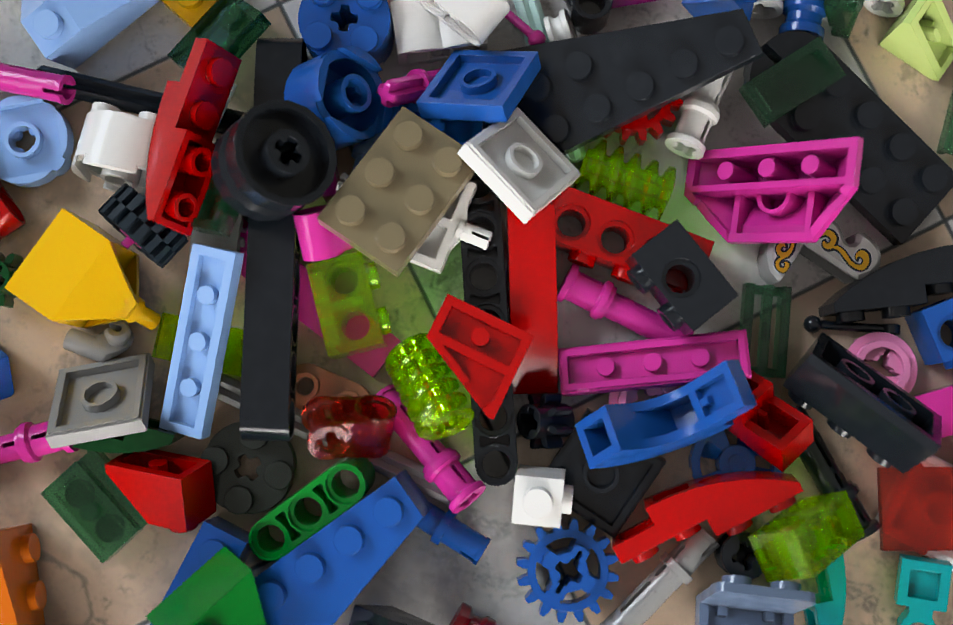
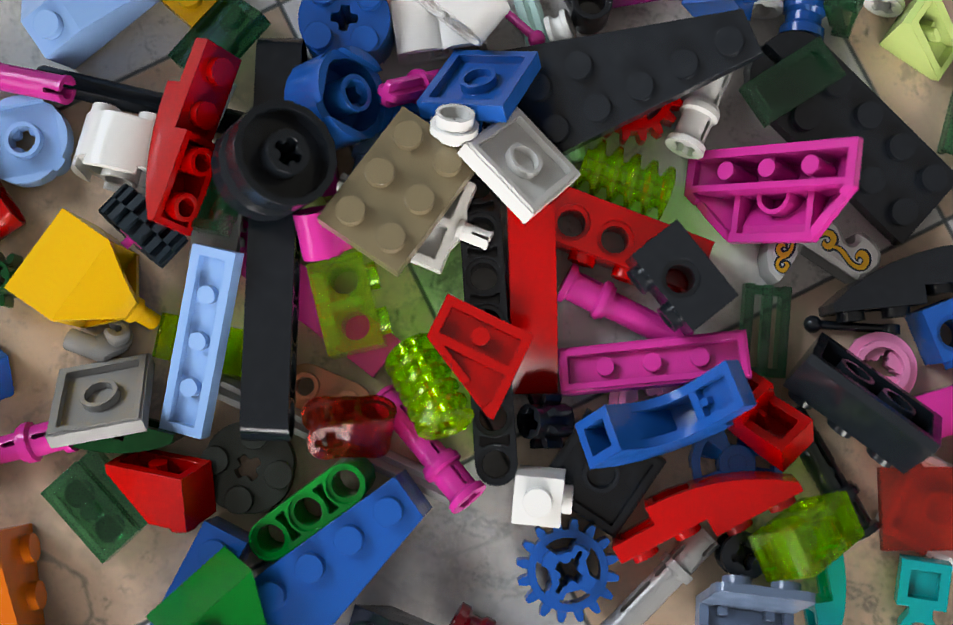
(454, 124): none -> white plate
(454, 534): blue pin -> none

